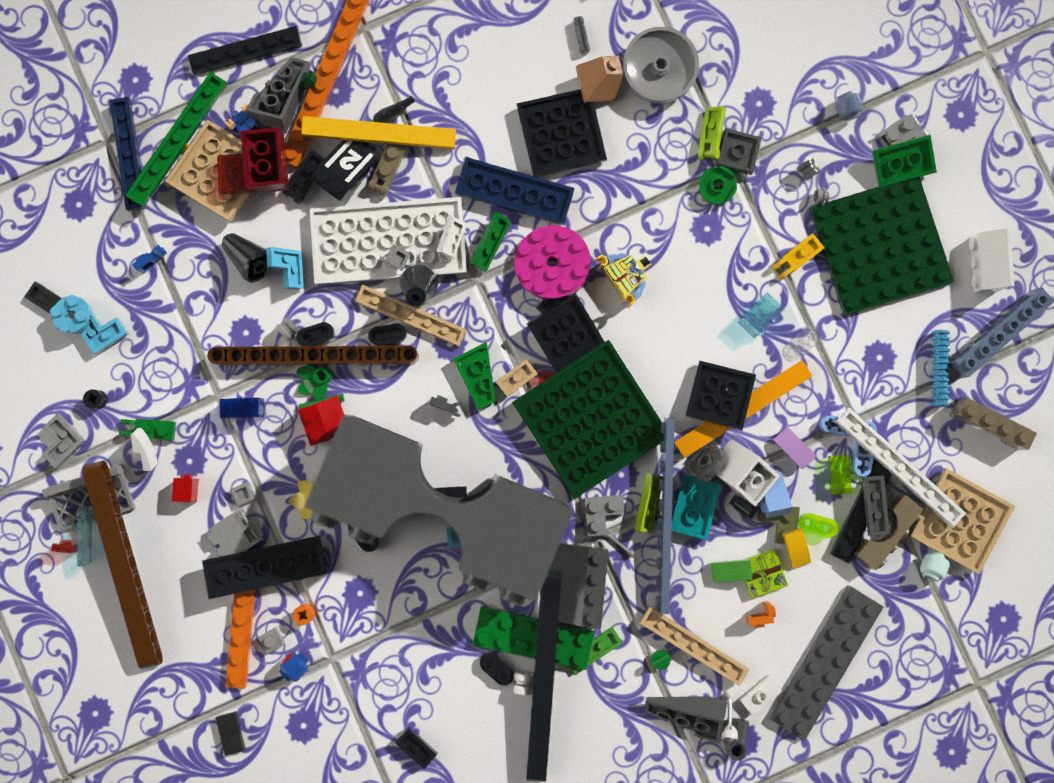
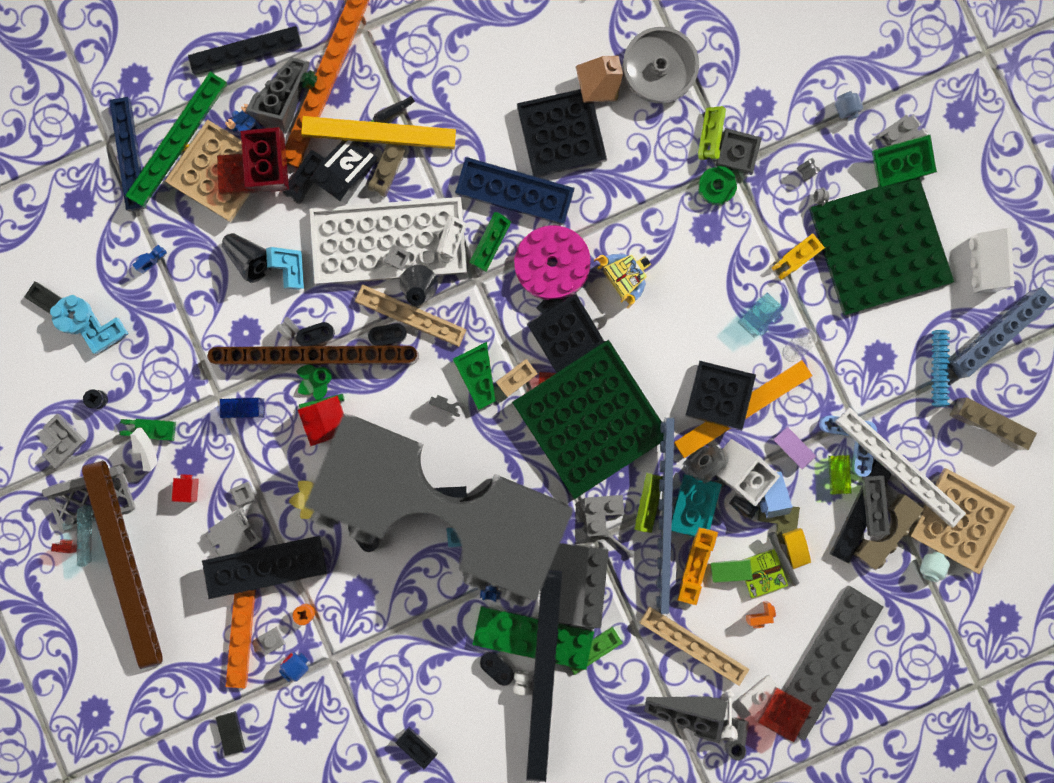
(490, 593): none -> blue plate
(581, 35): dark grey axle -> none
(660, 659): green plate -> none
(696, 565): none -> light orange slope
(783, 558): none -> dark grey bar
(784, 714): none -> clear red plate
(817, 525): clear neon green plate -> none

